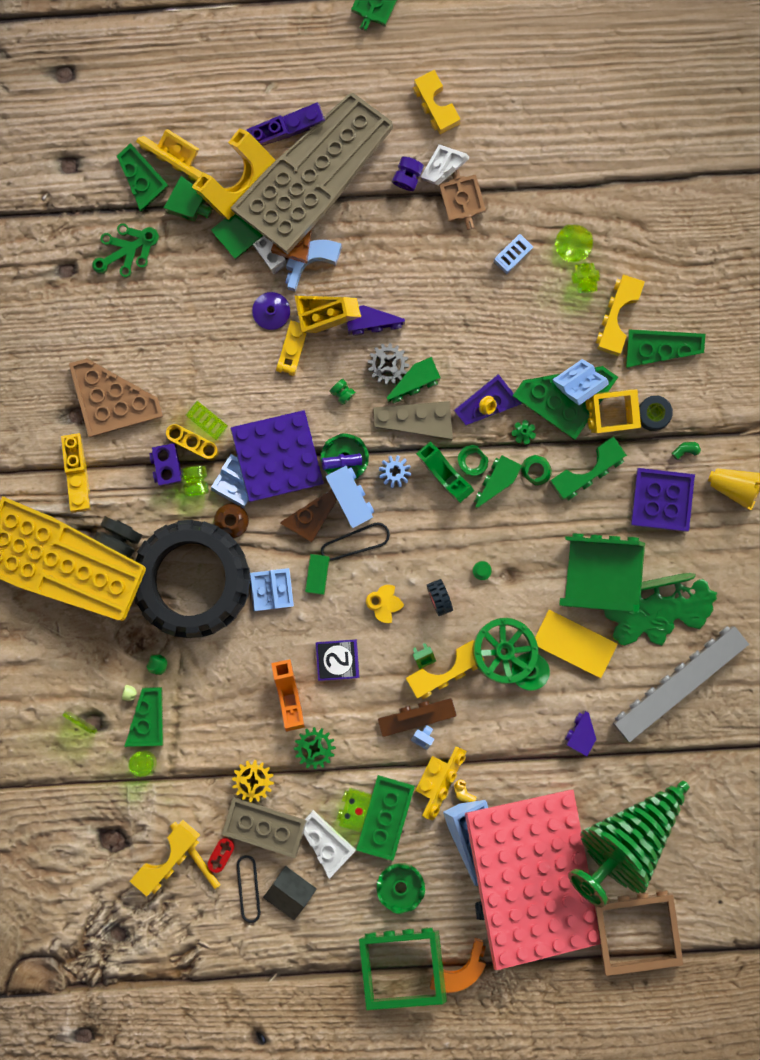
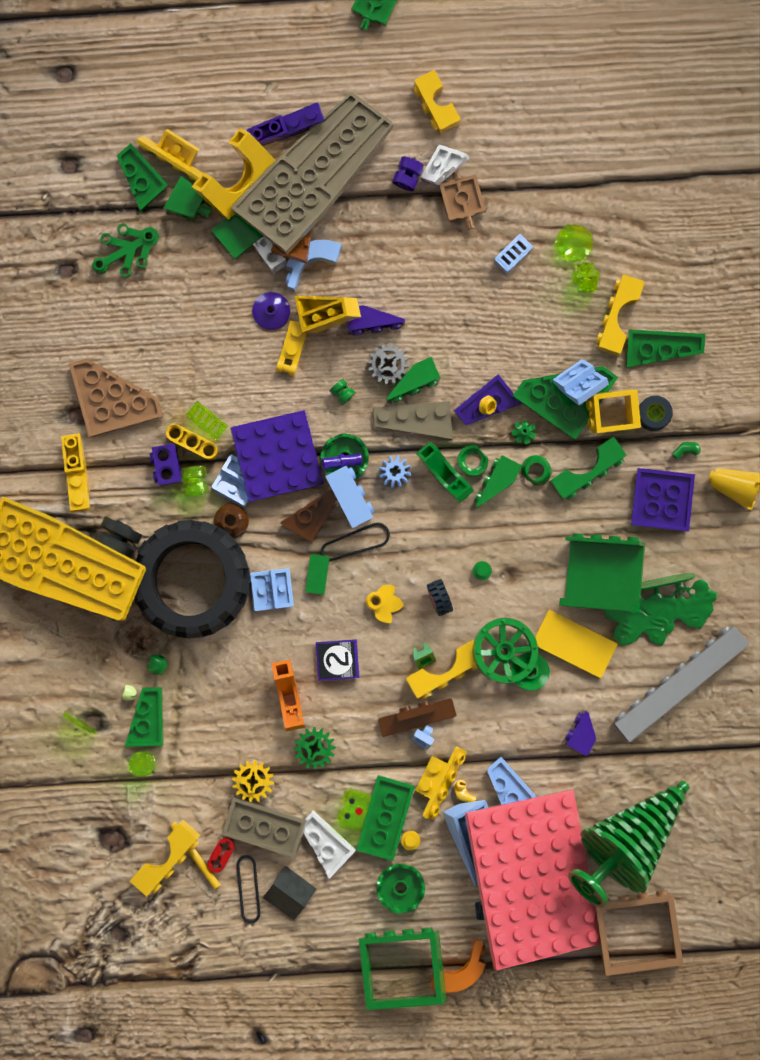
(410, 840): none -> yellow plate
(507, 783): none -> light blue wing

